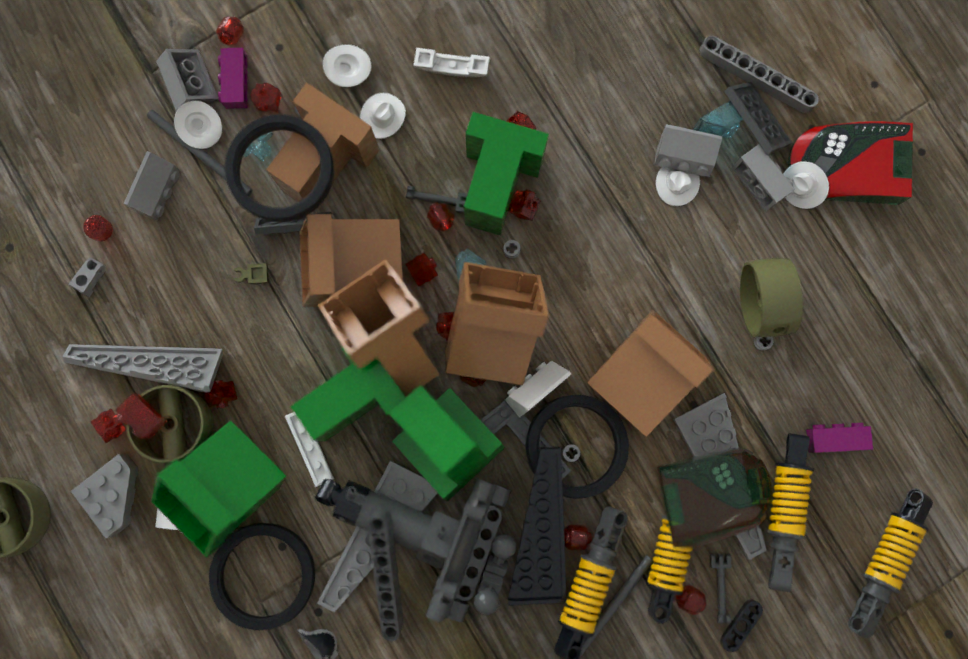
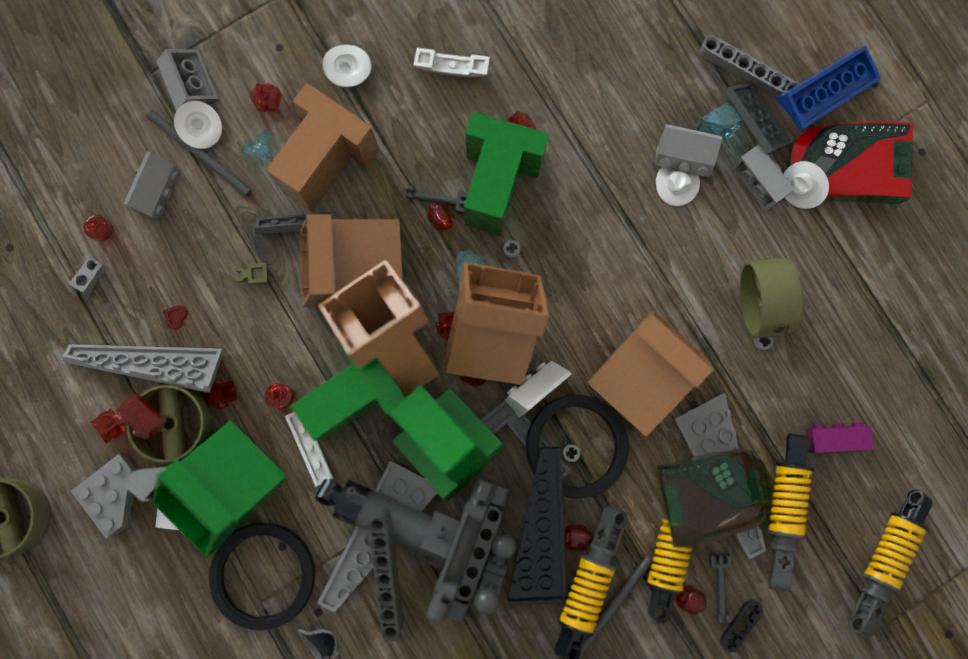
(142, 483): none -> light grey slope
(174, 316): none -> clear red tile
(230, 30): clear red head -> none
(233, 78): magenta brick -> none
(251, 133): black tyre -> none
(279, 396): none -> clear red wheel
(384, 114): white hat -> none
(422, 269): clear red brick -> none
(524, 205): clear red brick -> none
(830, 87): none -> blue arch

